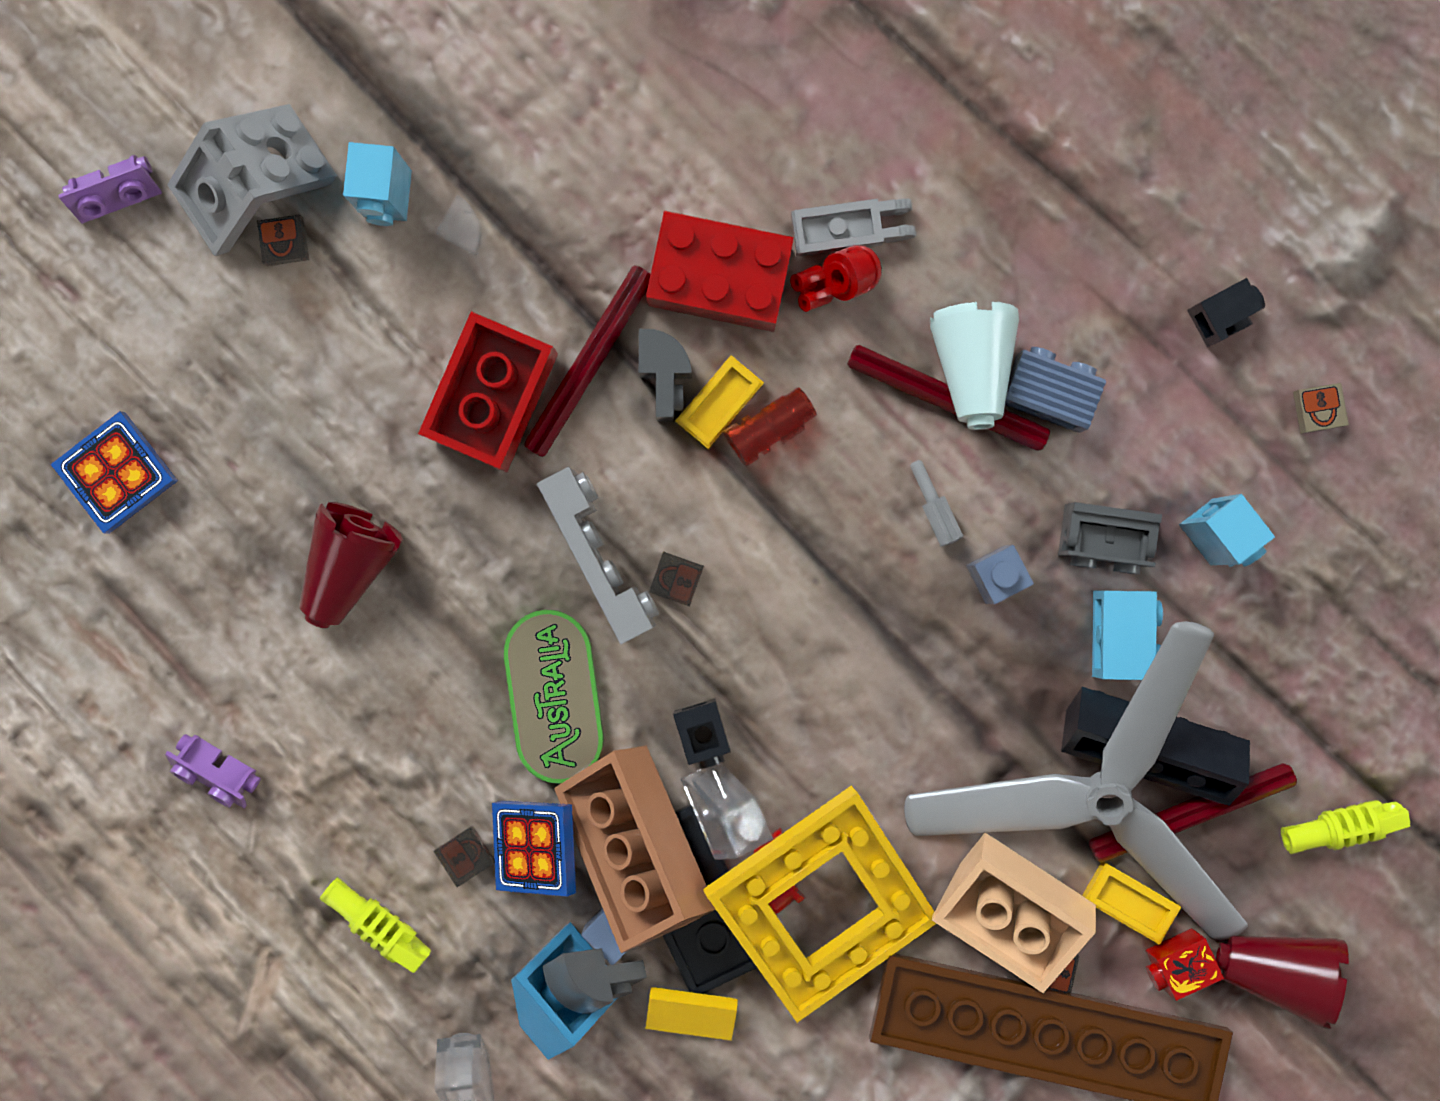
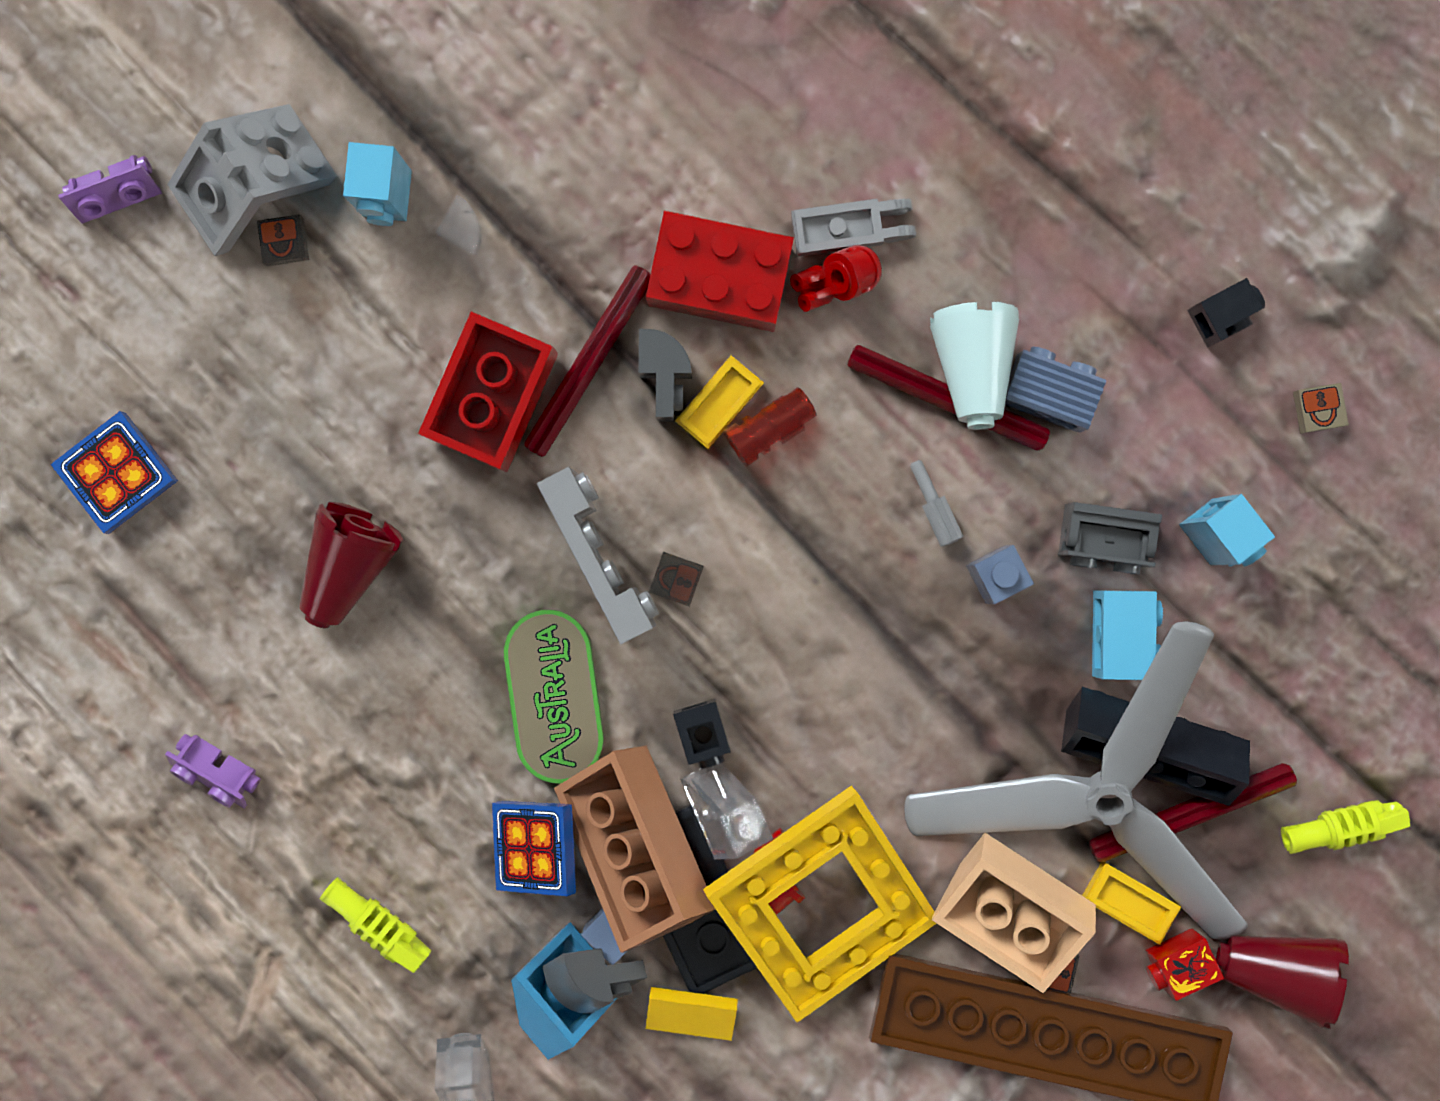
(464, 856): clear smoke tile -> none

